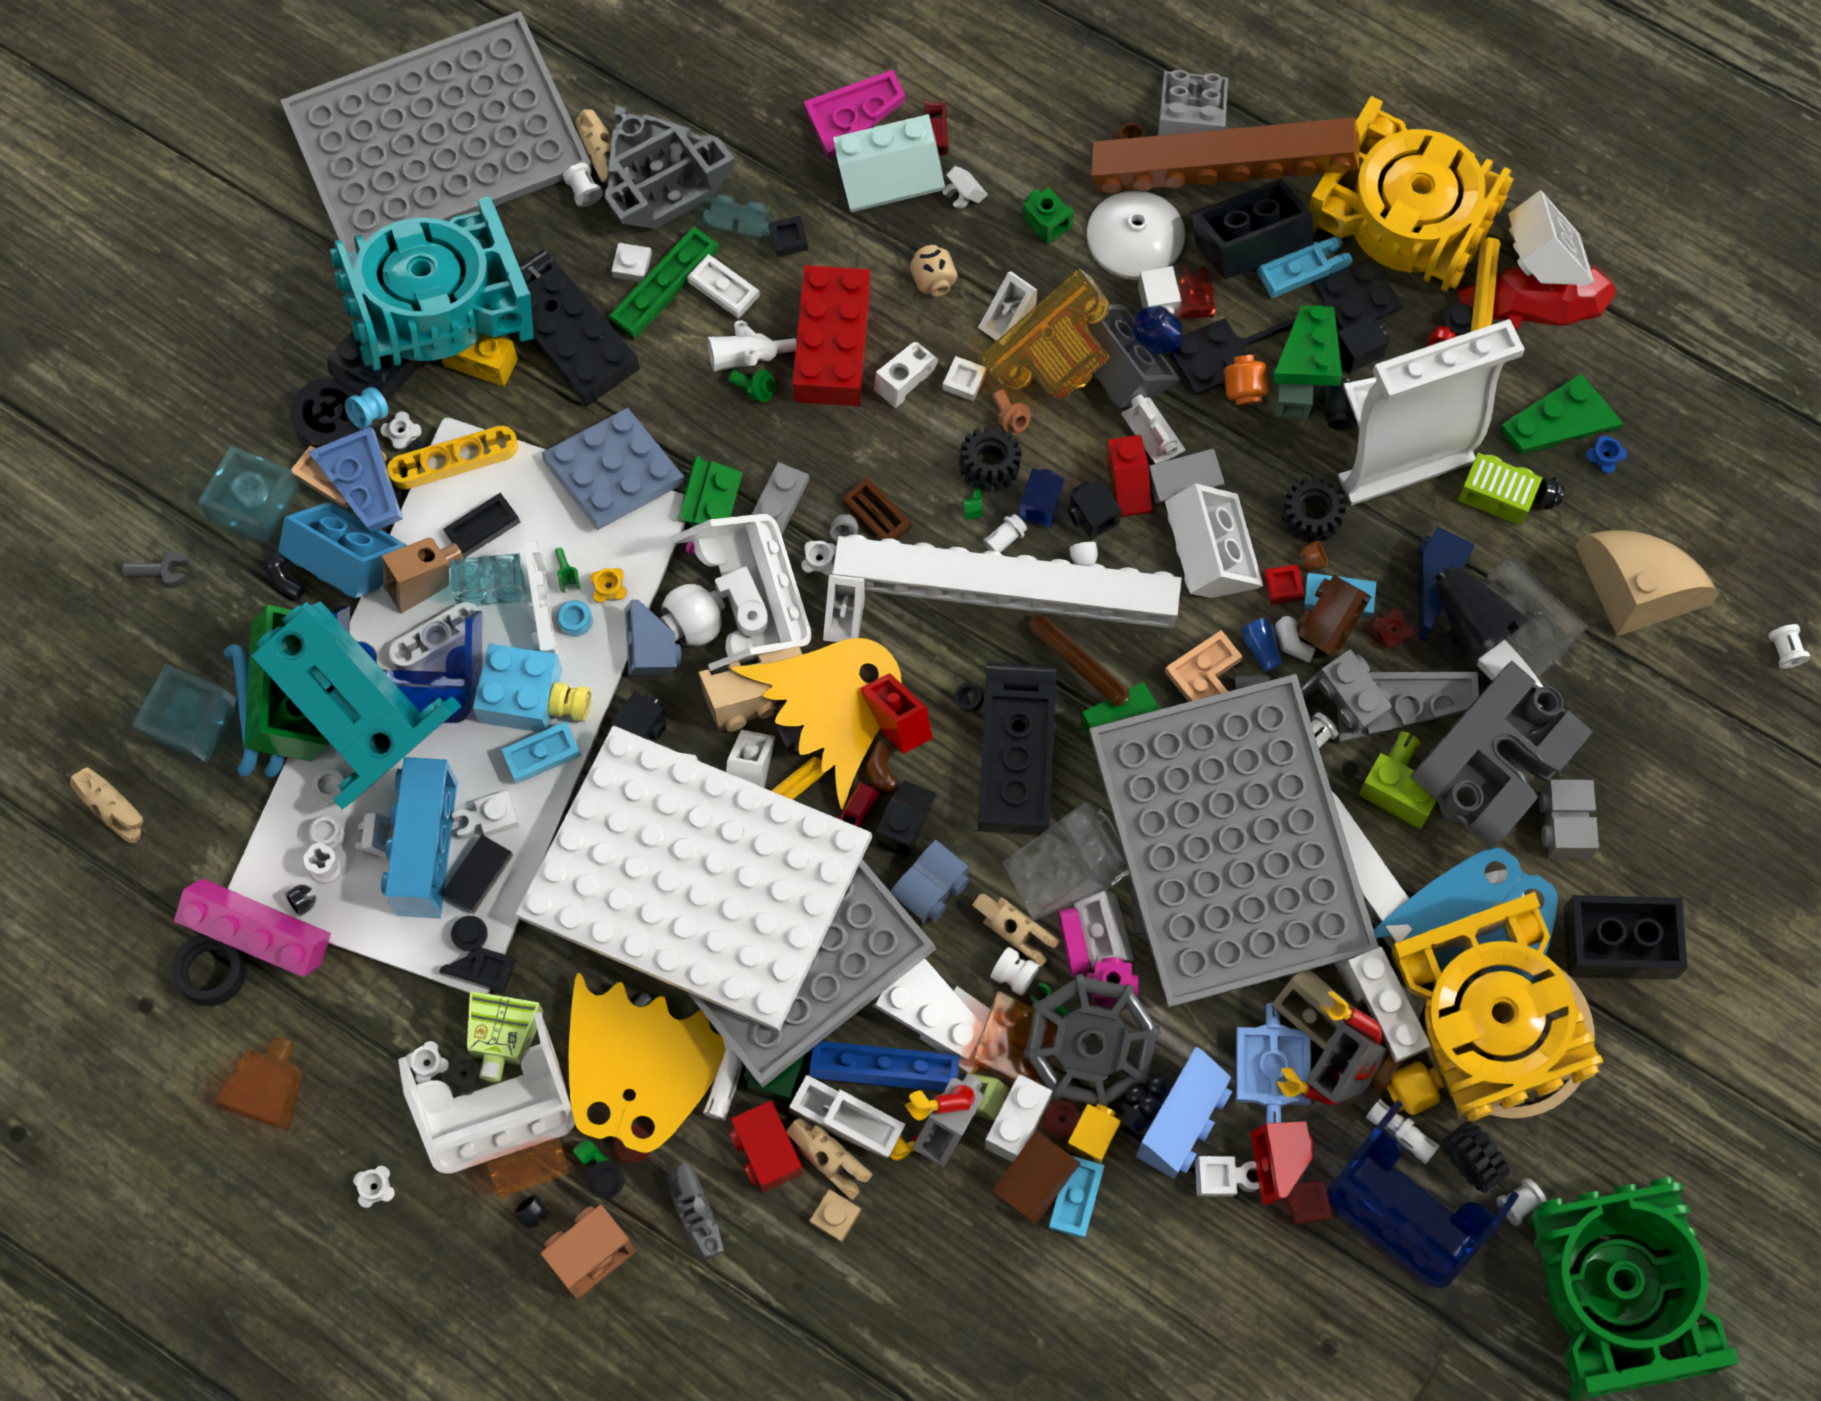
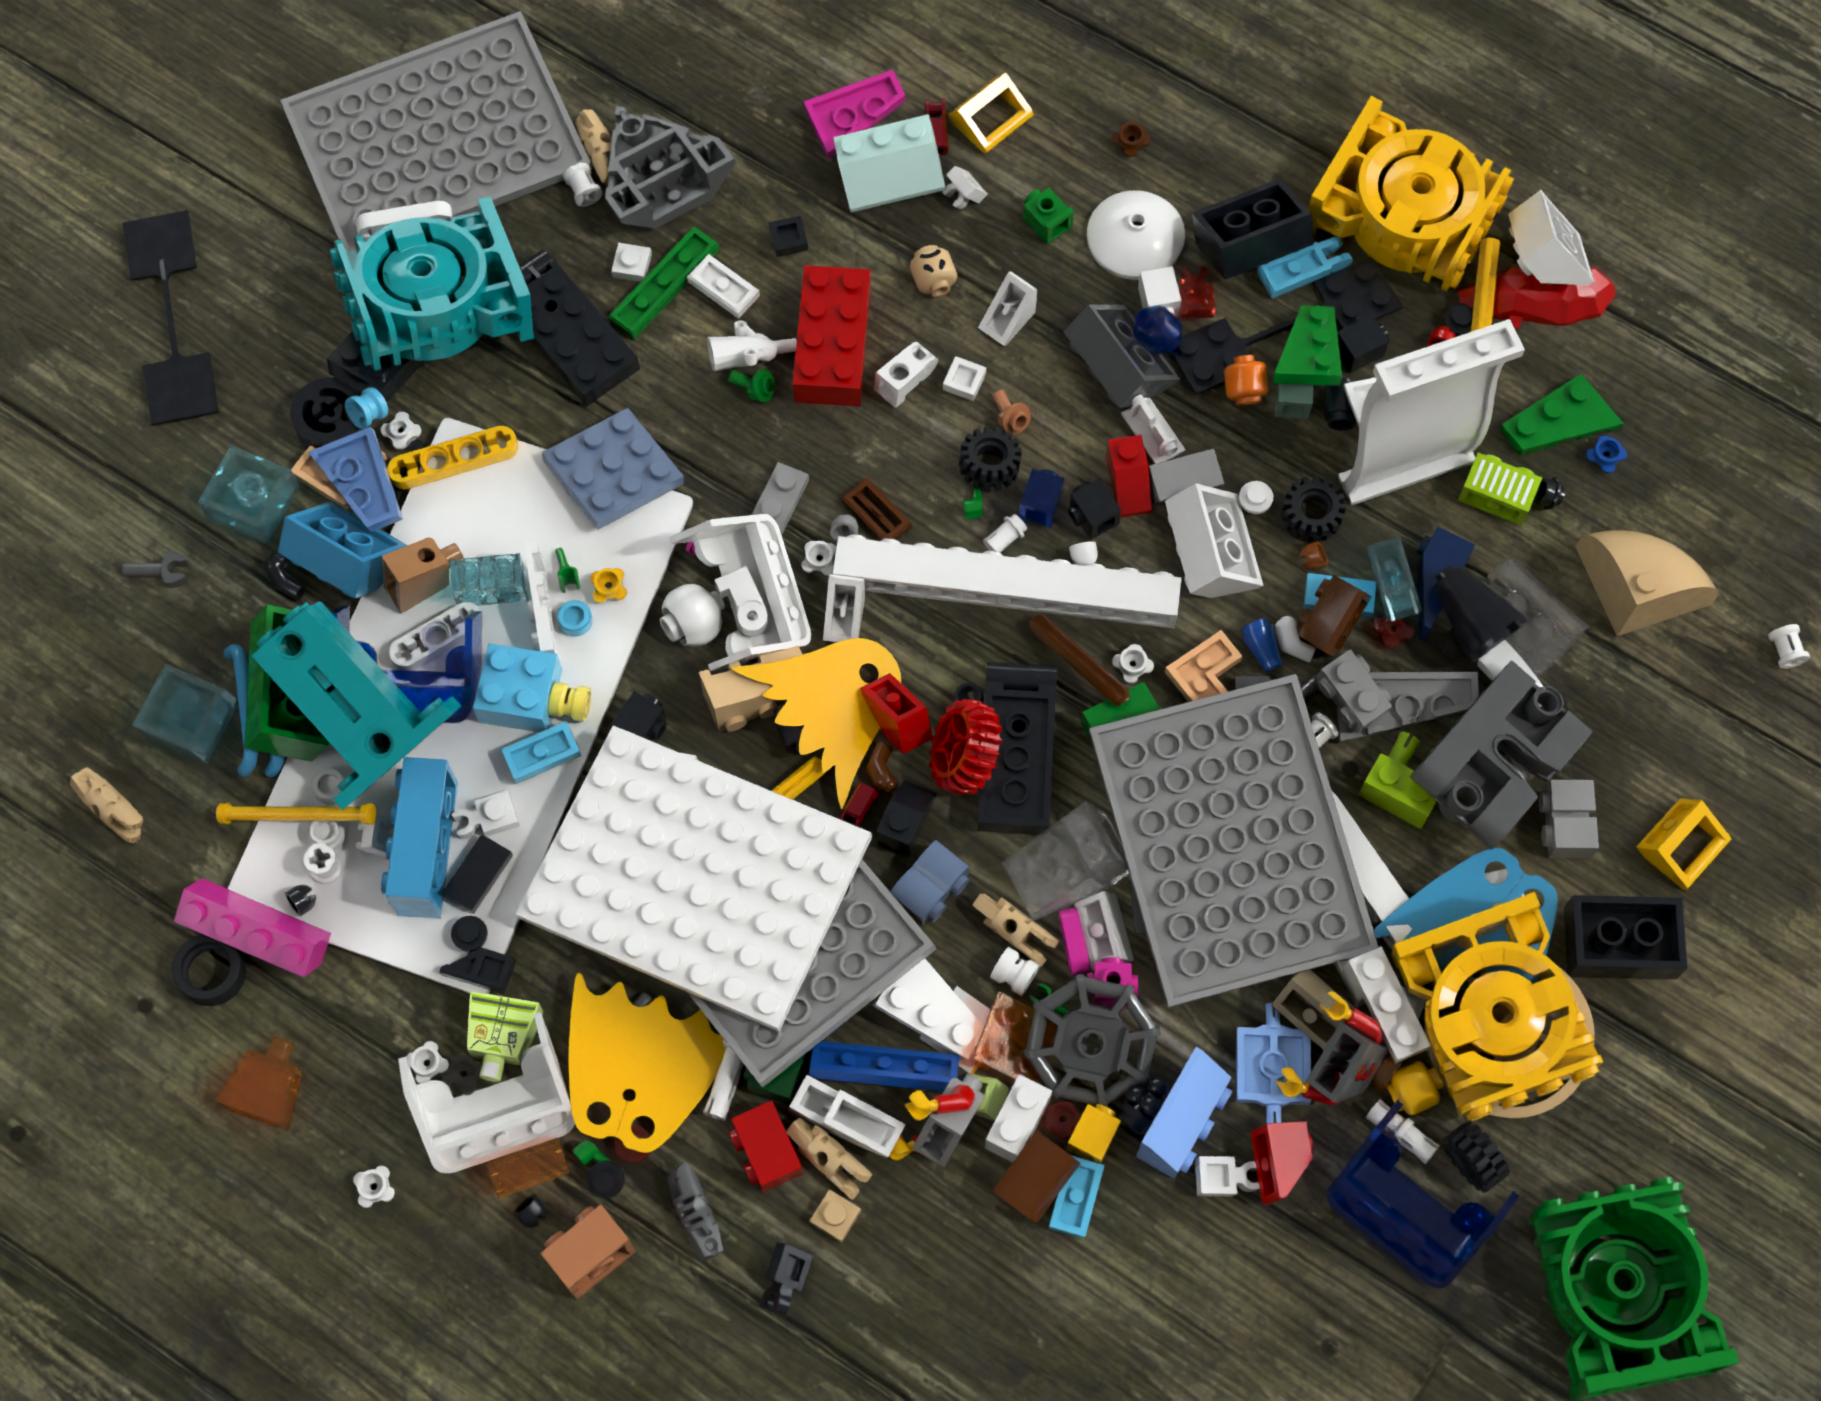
(182, 384): none -> black hinge
(227, 813): none -> yellow bar
(371, 222): none -> white beam
(482, 525): black tile -> none
(486, 359): yellow brick -> none
(649, 643): sand blue slope -> none
(709, 492): green plate -> none
(725, 211): clear light blue hinge -> none
(751, 757): white slope -> none
(788, 1273): none -> black plate
(965, 747): none -> red gear
(997, 86): none -> yellow tile
(1053, 340): clear yellow brick -> none
(1136, 654): none -> white plate
(1192, 103): light grey slope -> none
(1226, 155): dark orange brick -> none
(1256, 497): none -> white plate
(1284, 584): red tile -> none
(1309, 1203): clear red plate -> none
(1394, 579): none -> clear light blue brick
(1529, 1199): white bush -> none
(1673, 830): none -> yellow tile

